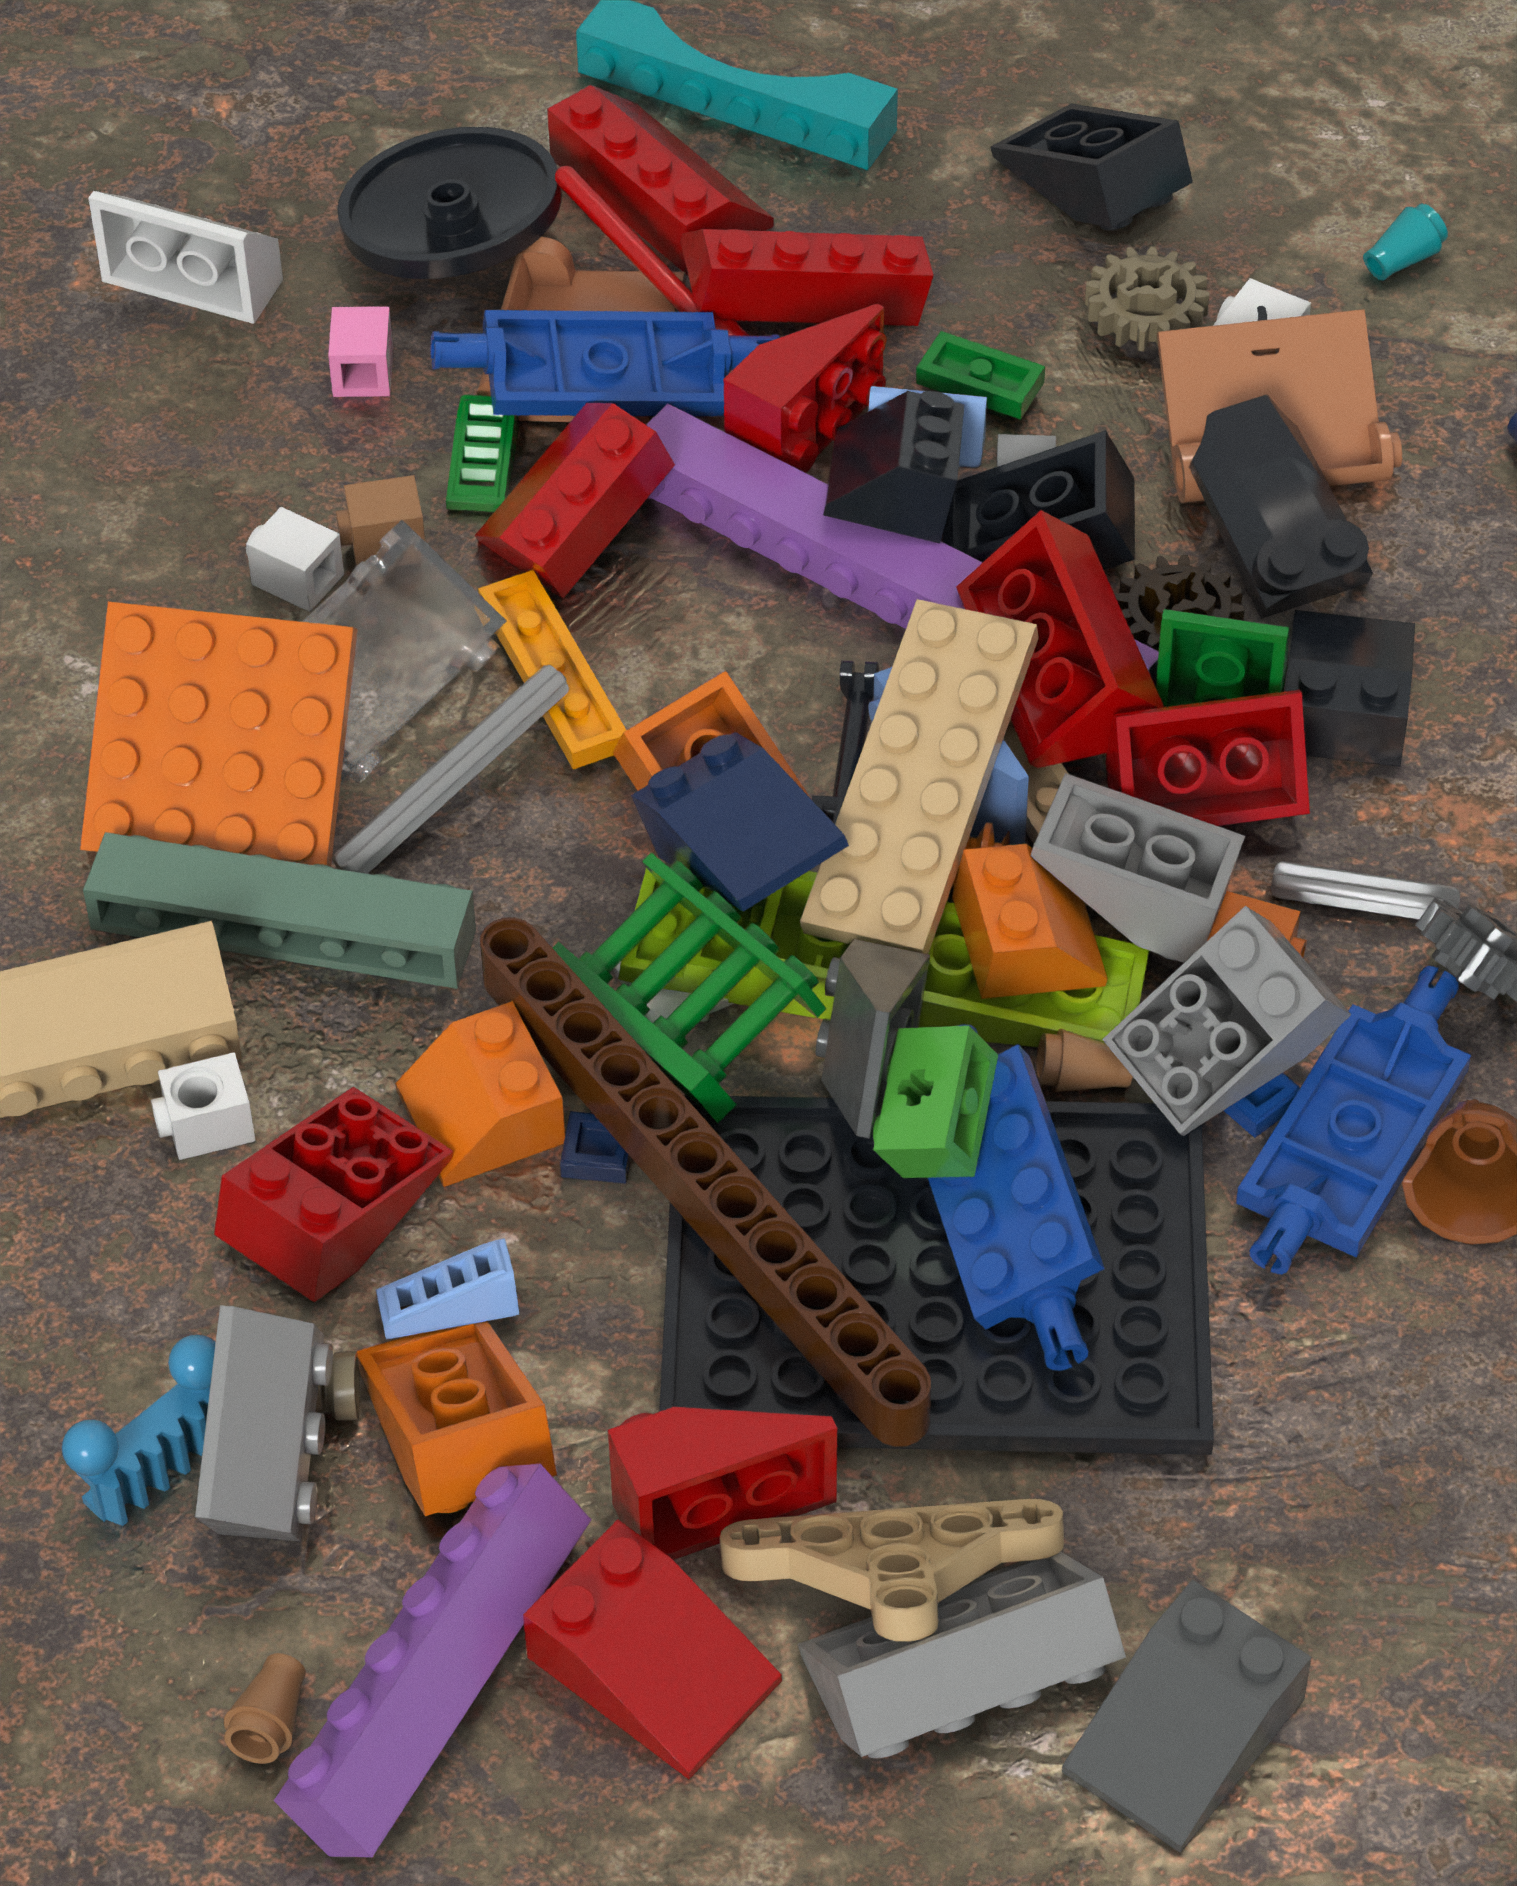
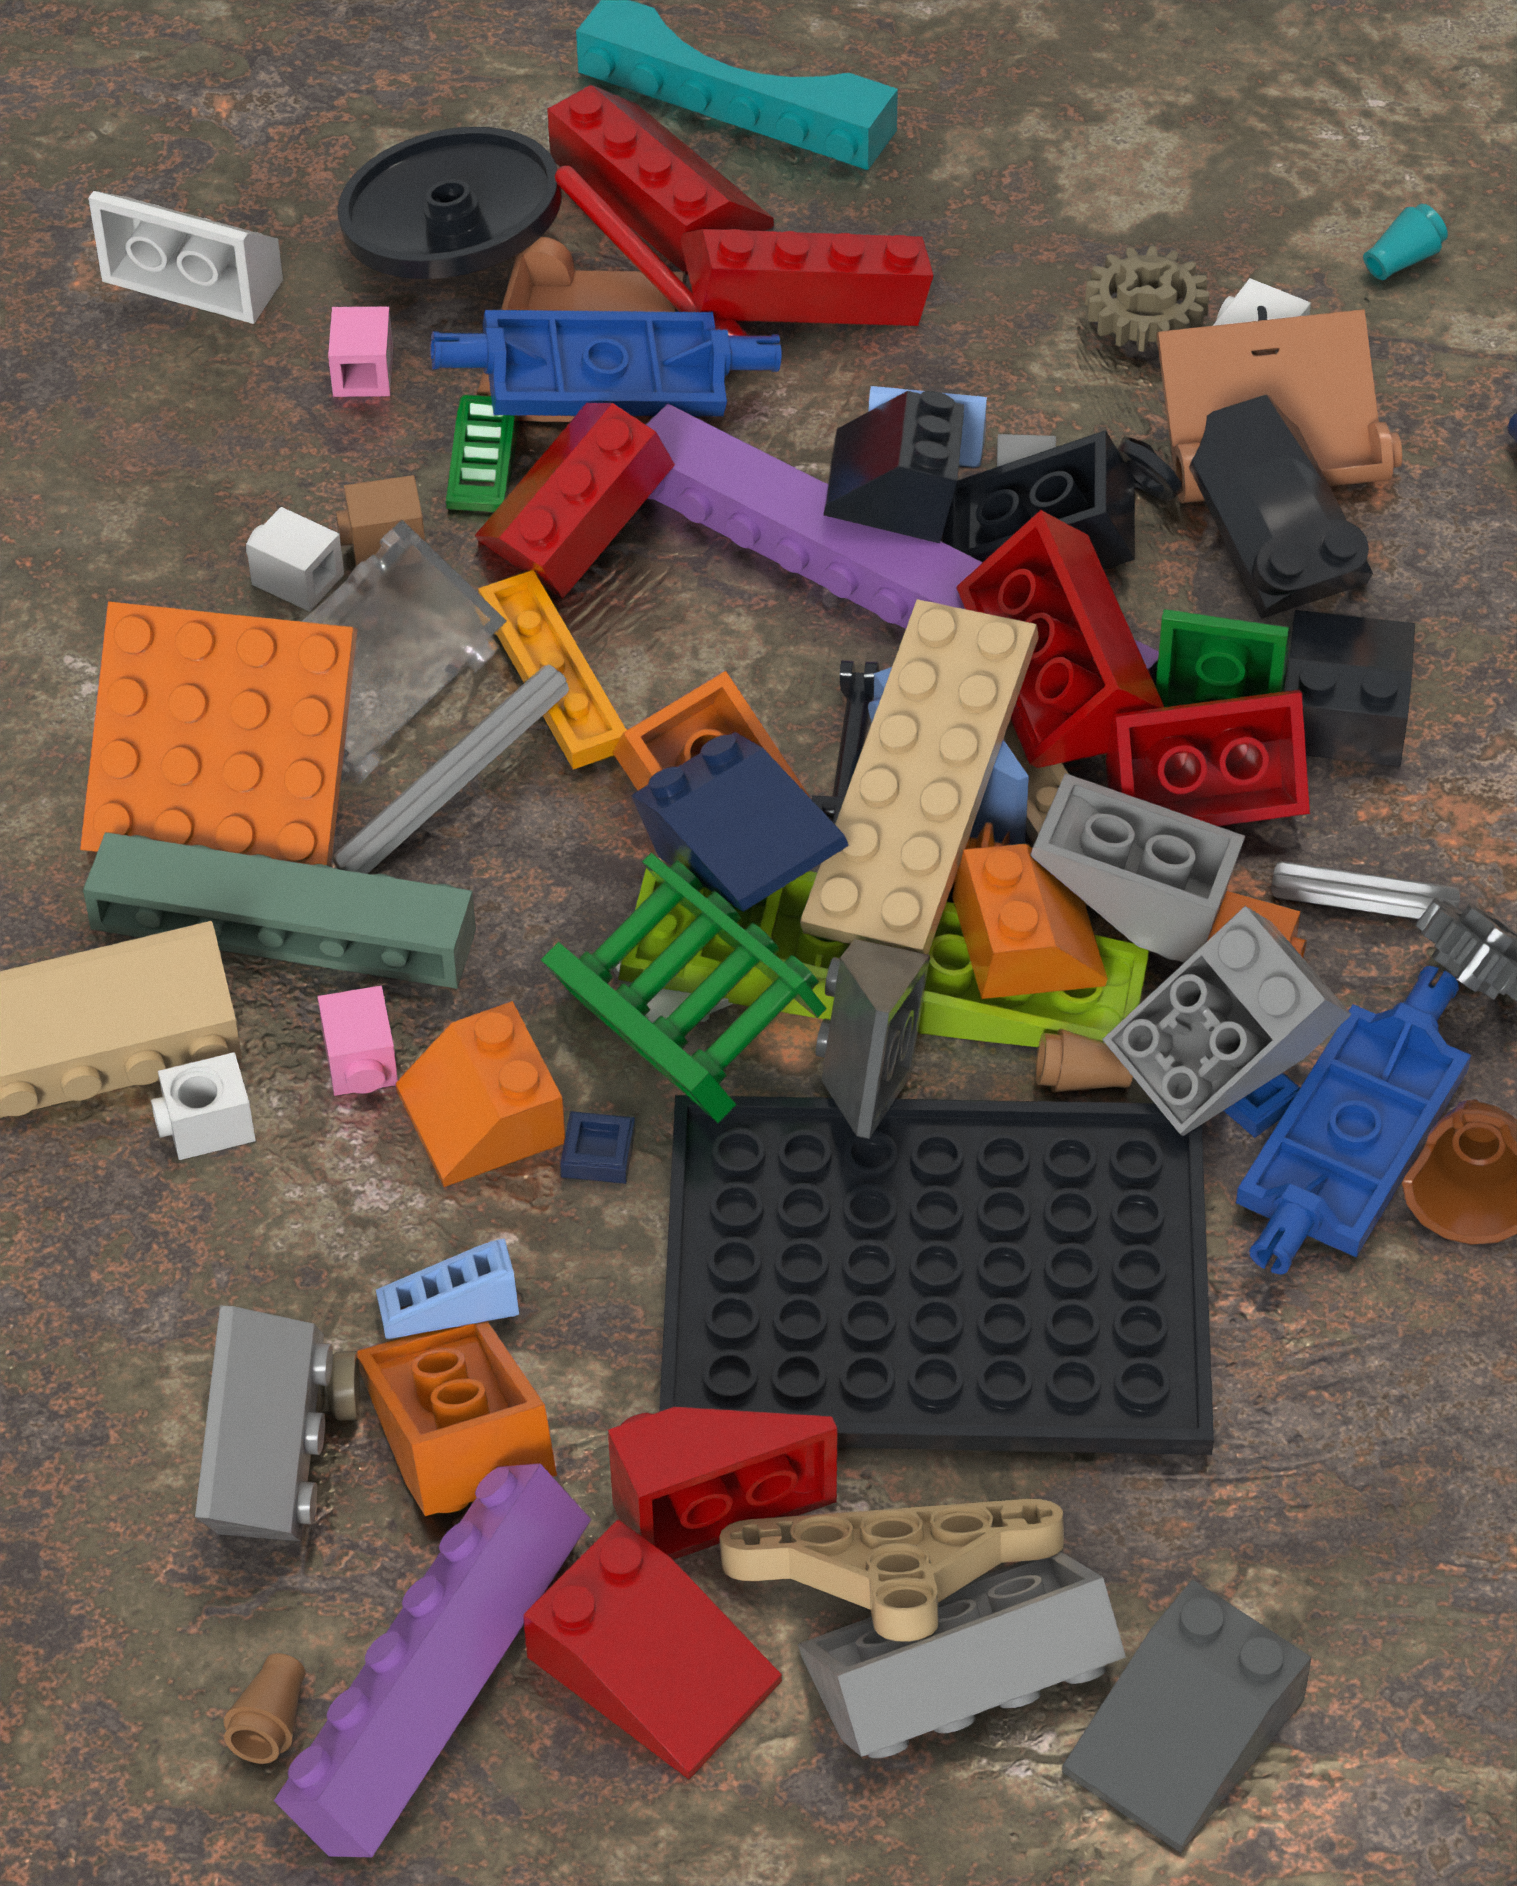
(157, 1440): dark azure gear -> none
(327, 1192): red slope -> none
(358, 1040): none -> bright pink brick
(675, 1141): reddish brown beam -> none
(806, 386): red slope -> none
(935, 1102): bright green brick -> none
(977, 370): green plate -> none
(1020, 1219): blue plate -> none
(1099, 162): black slope -> none
(1149, 469): none -> black piece
(1176, 589): dark brown gear -> none

